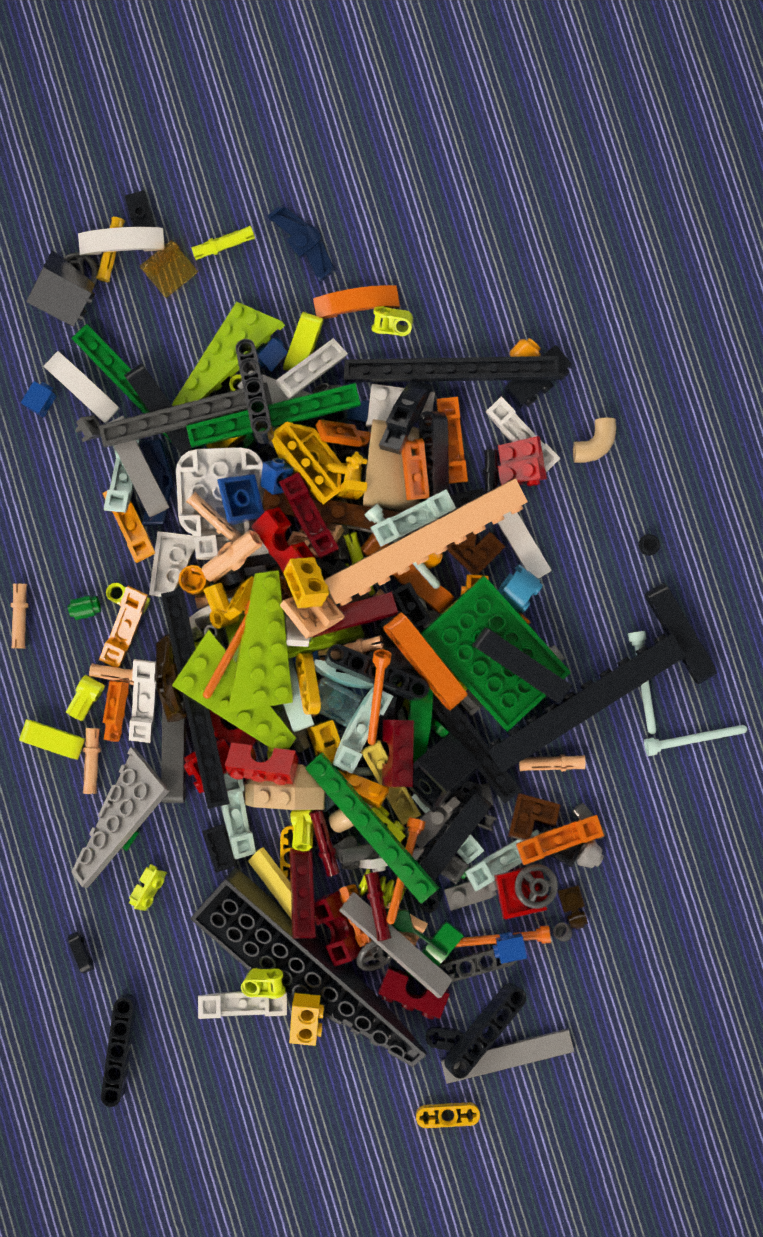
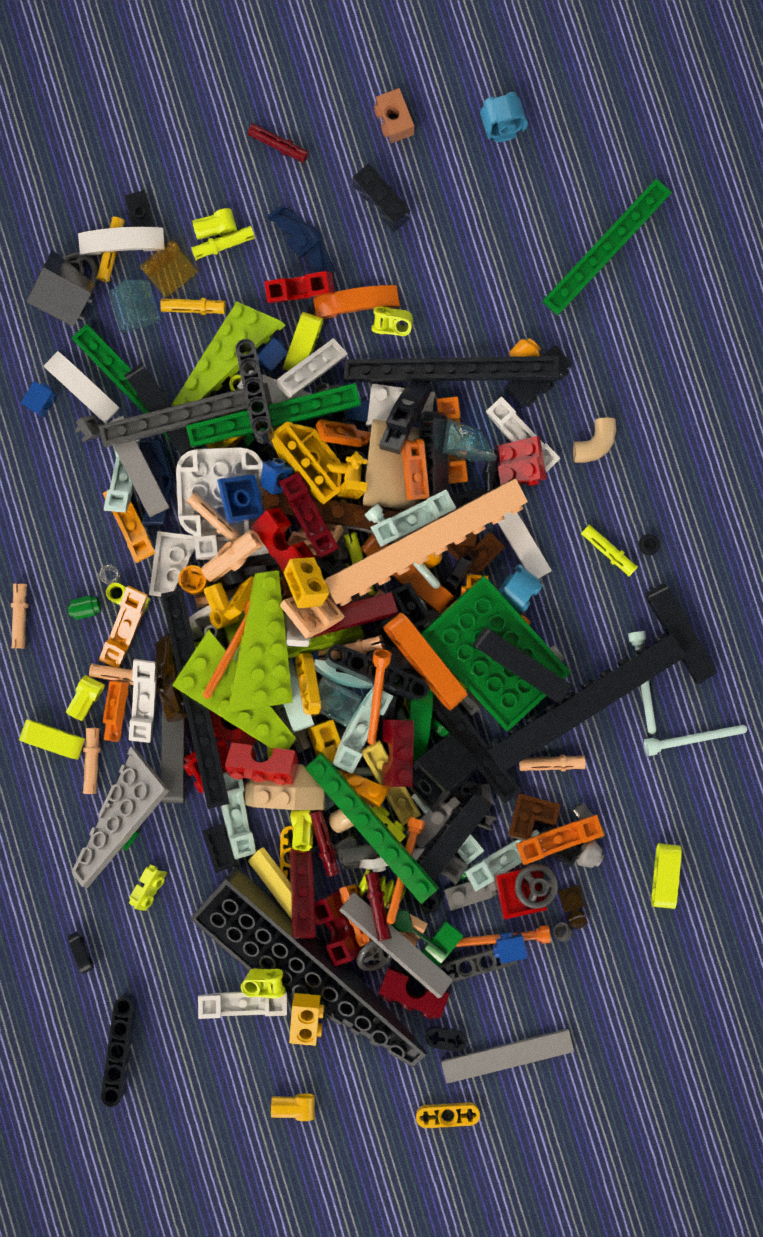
(113, 569): none -> clear bush
(134, 304): none -> clear light blue slope
(193, 306): none -> yellow pin
(220, 223): none -> neon yellow piece
(278, 143): none -> dark red pin
(298, 1107): none -> yellow piece
(299, 287): none -> red arch
(374, 188): none -> black arch
(394, 103): none -> nougat brick
(460, 571): none -> black bar
(467, 443): none -> clear light blue slope
(484, 1041): black beam -> none
(503, 117): none -> dark azure brick
(606, 247): none -> green plate
(617, 557): none -> neon yellow pin
(666, 876): none -> neon yellow beam

